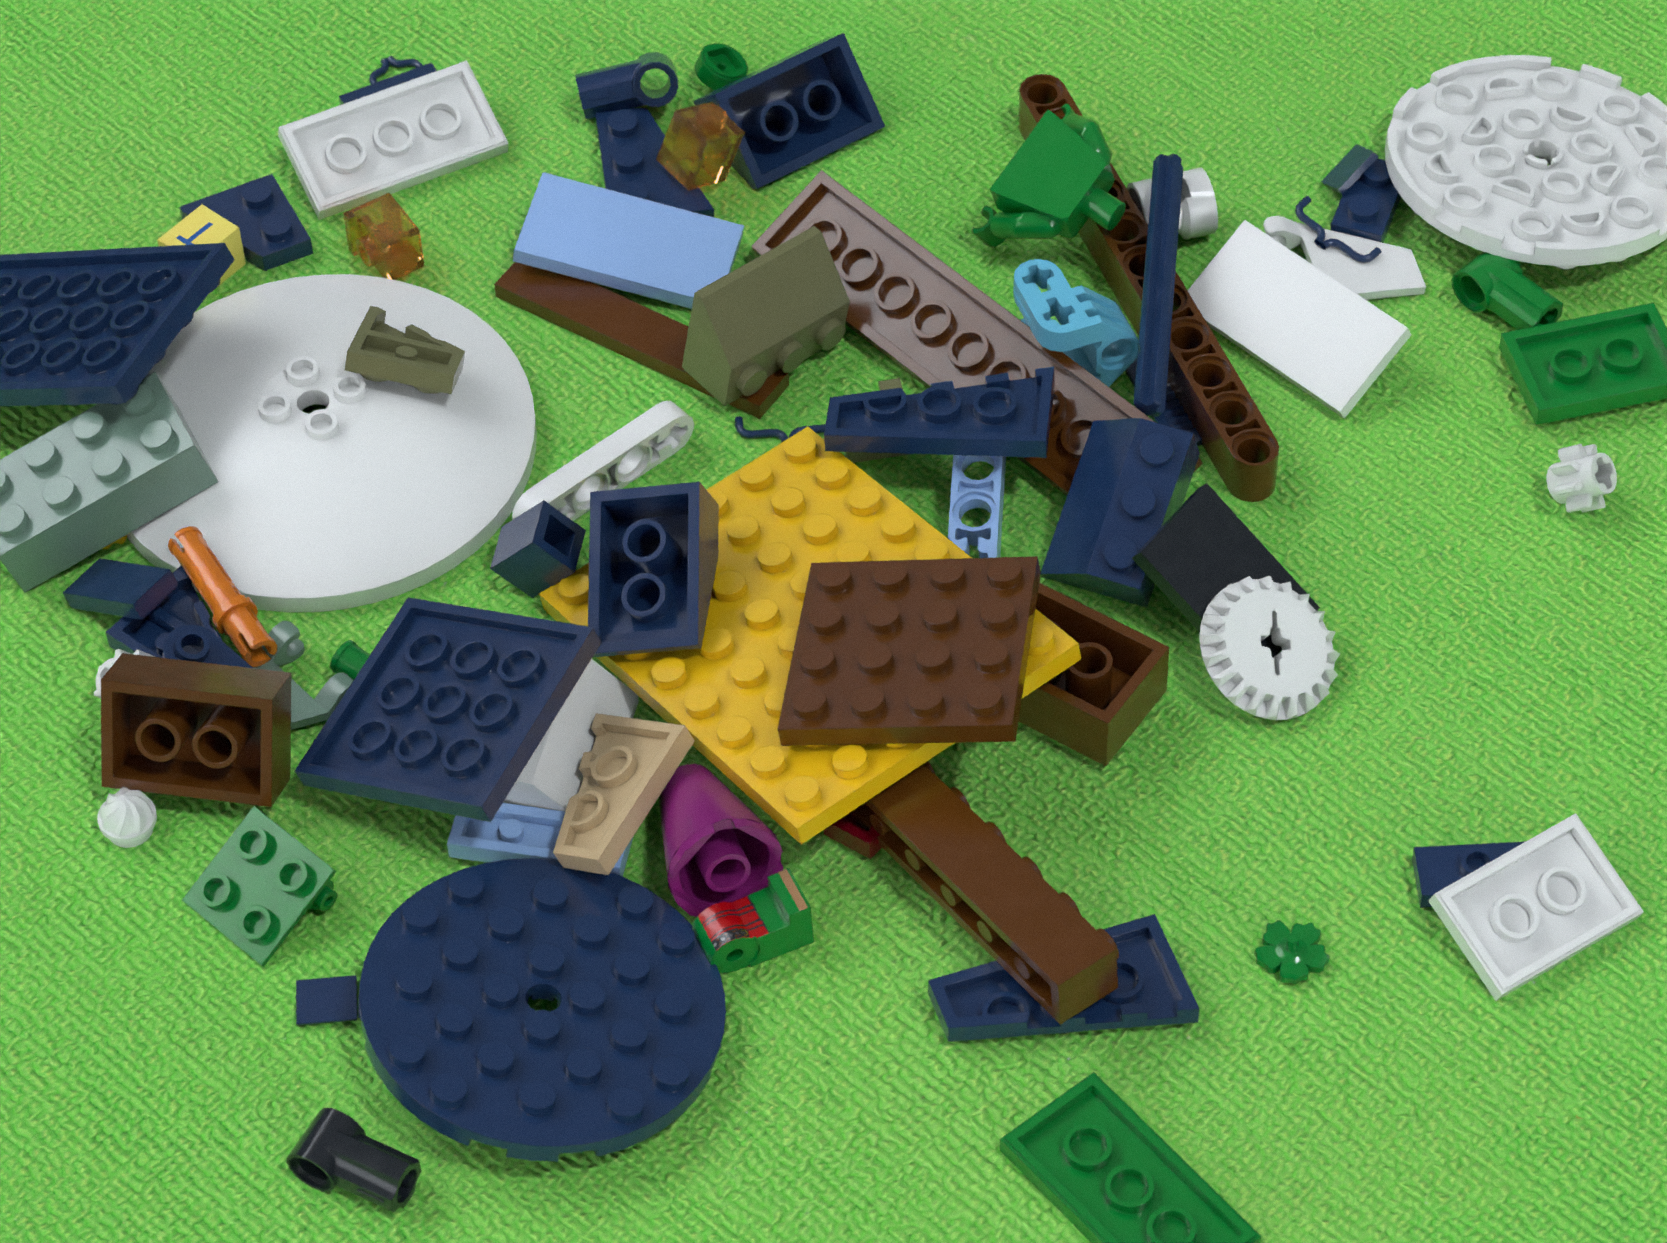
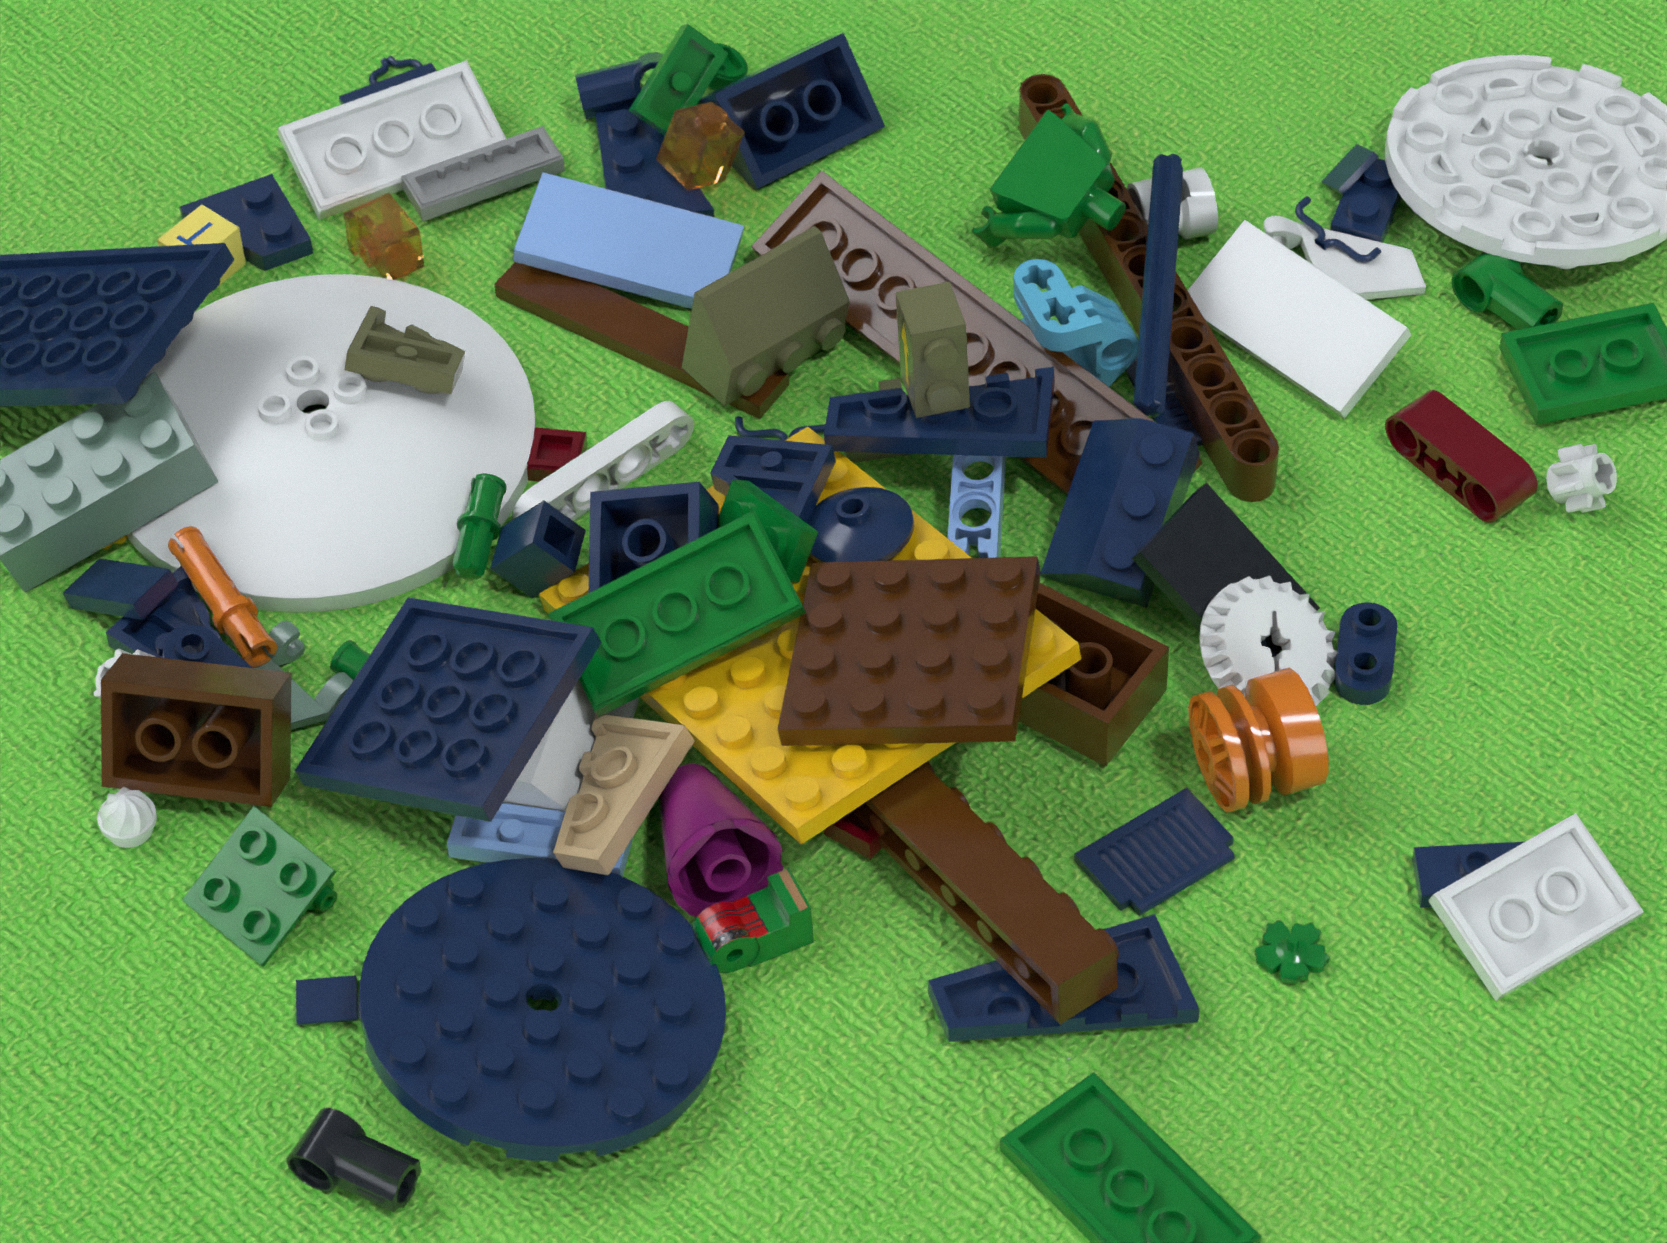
(478, 525): none -> green axle
(482, 173): none -> light grey plate
(553, 450): none -> dark red tile
(678, 78): none -> green plate
(682, 611): none -> green tile
(782, 469): none -> dark blue wing
(787, 532): none -> green plate
(861, 526): none -> dark blue dish
(933, 349): none -> olive brick
(1157, 853): none -> dark blue window
(1258, 739): none -> orange wheel
(1365, 642): none -> dark blue plate
(1461, 456): none -> dark red beam

